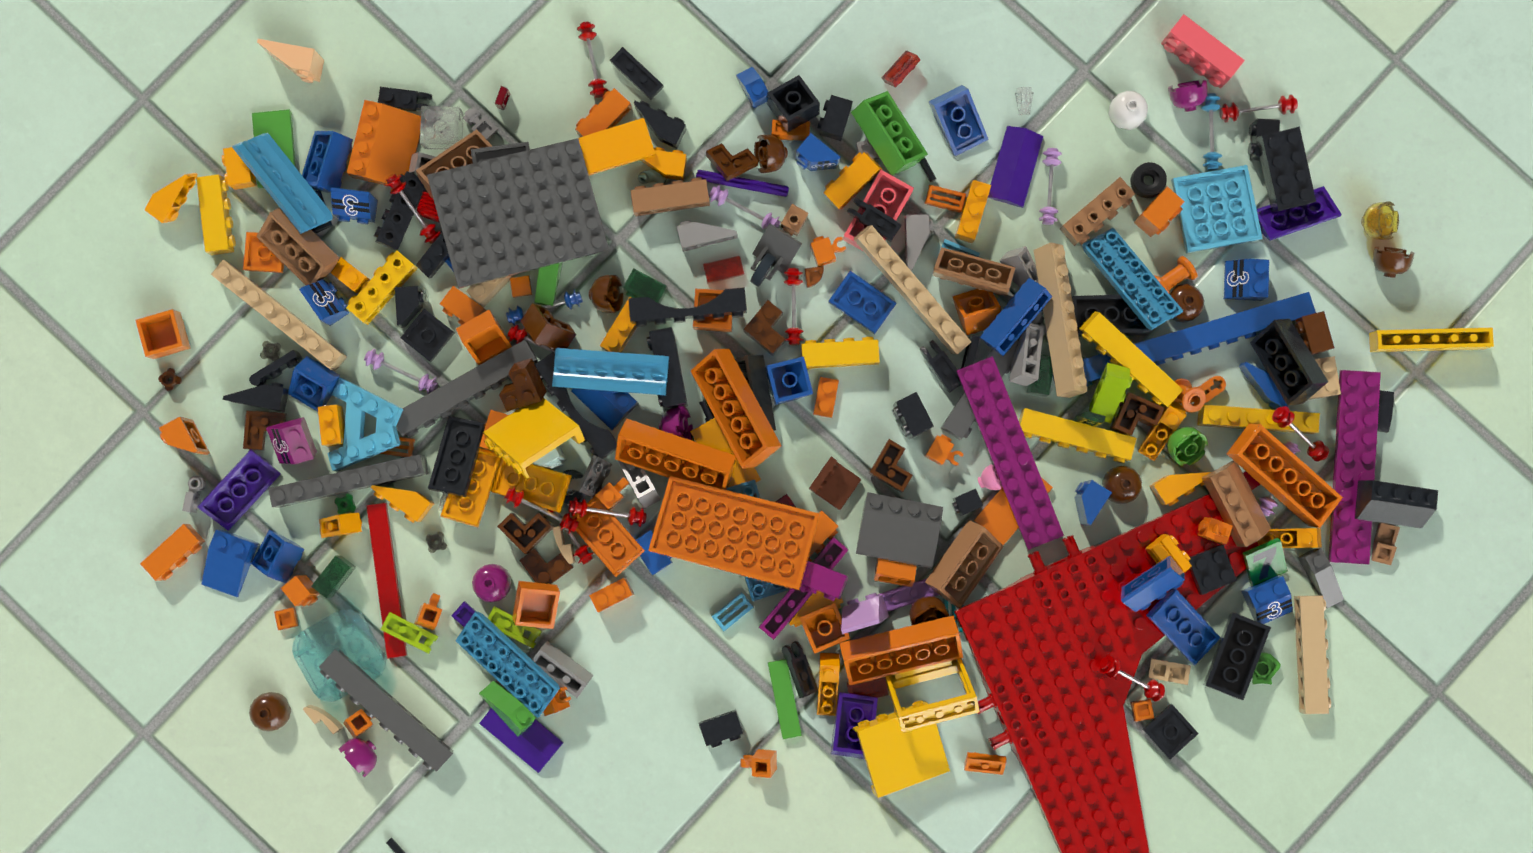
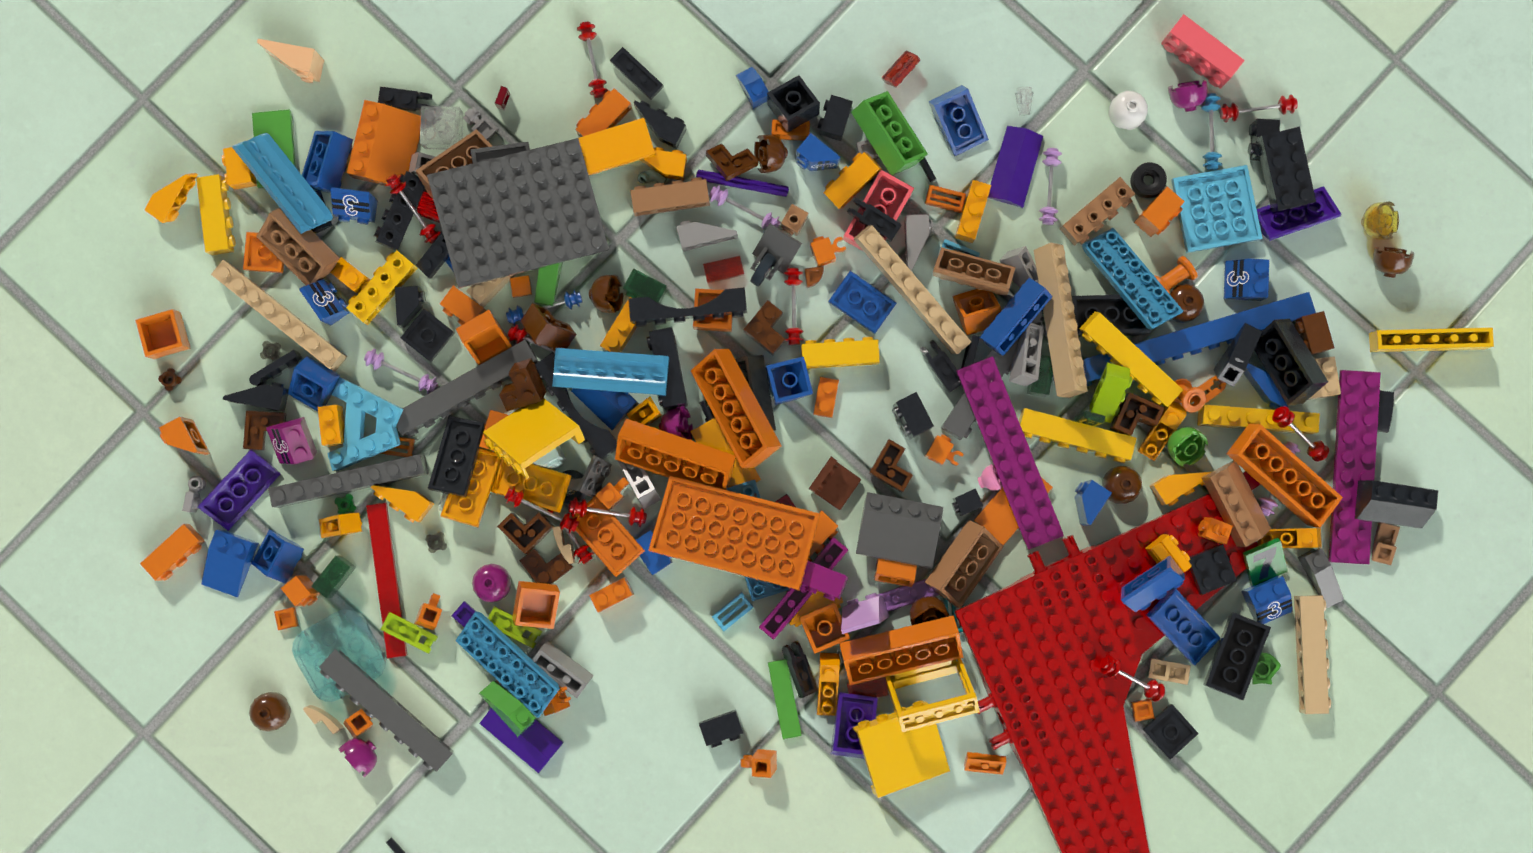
(645, 412): none -> light orange slope
(1238, 354): none -> black slope

